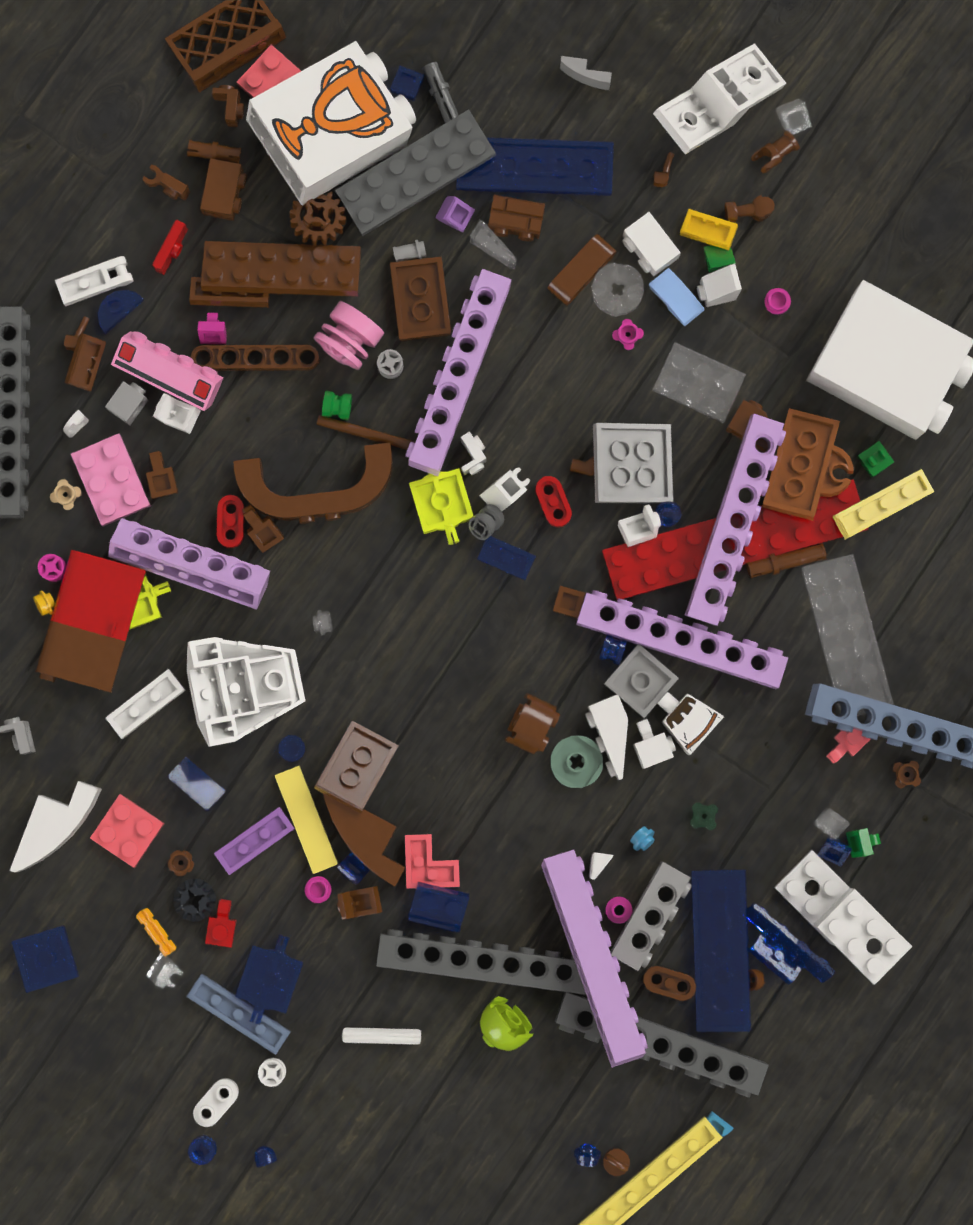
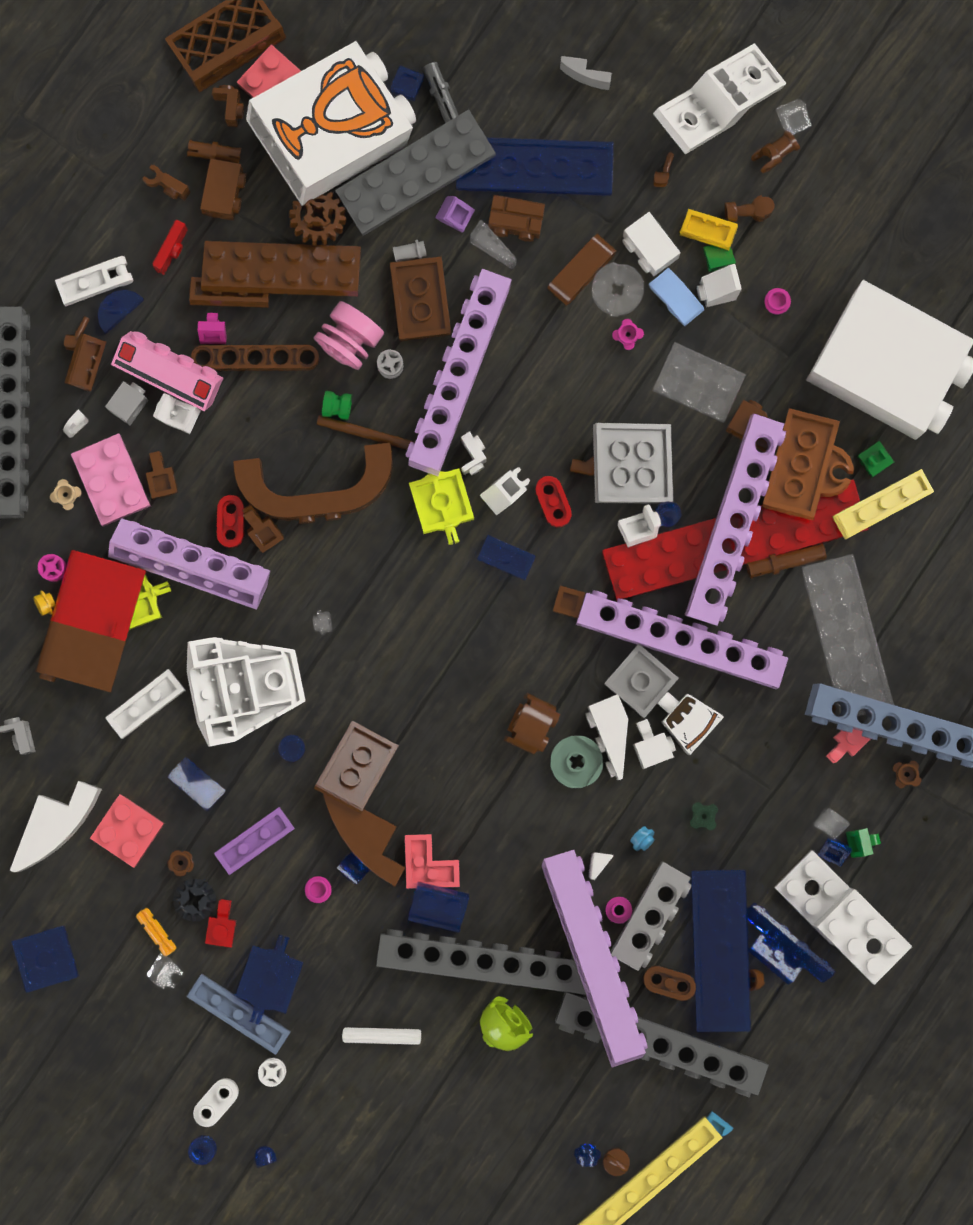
(306, 819): light yellow tile -> none
(359, 902): reddish brown bracket -> none
(486, 522): dark grey wheel -> none
(612, 649): clear blue wheel -> none

